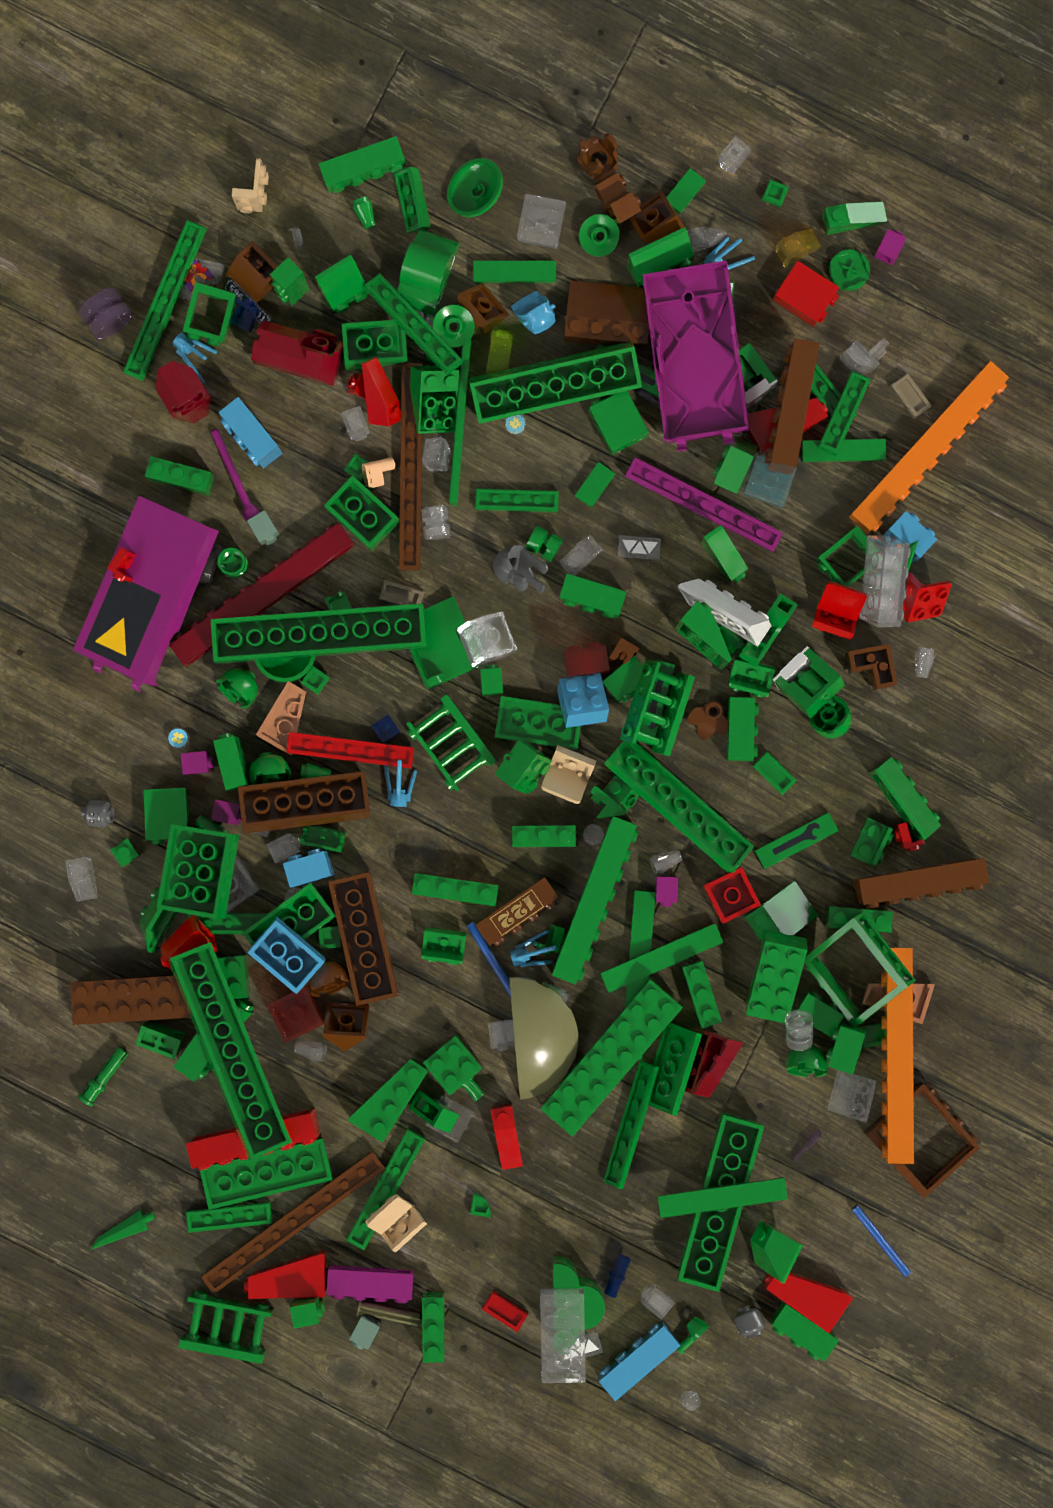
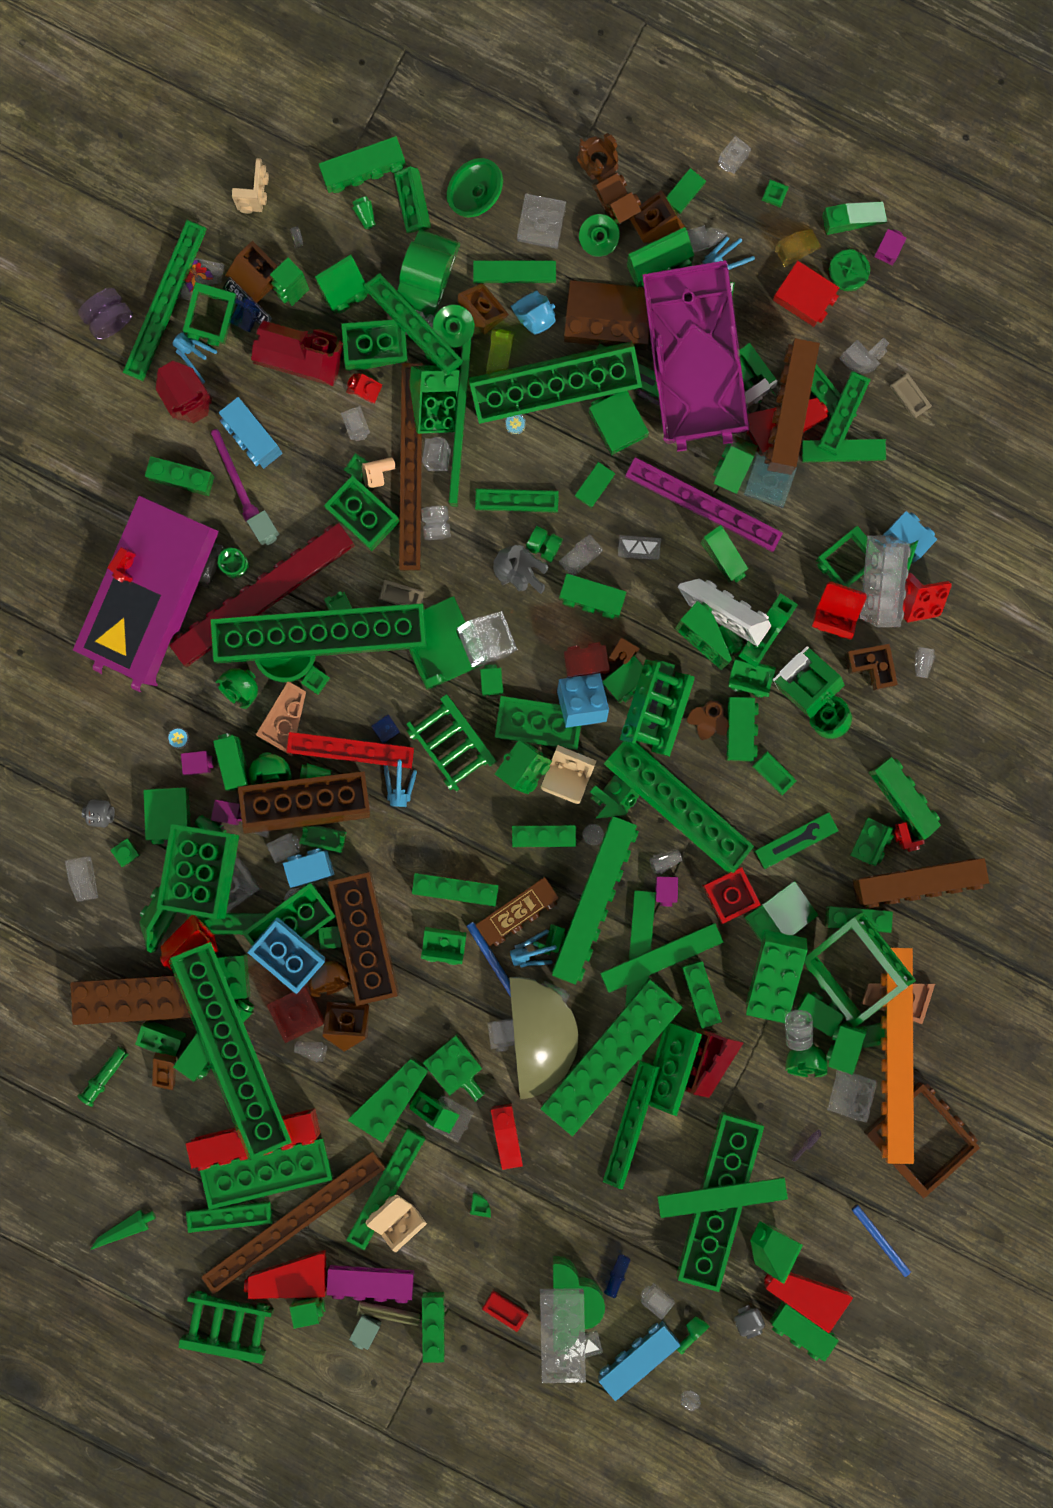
(163, 1071): none -> reddish brown plate
(380, 397): red slope -> none
(928, 447): orange brick -> none

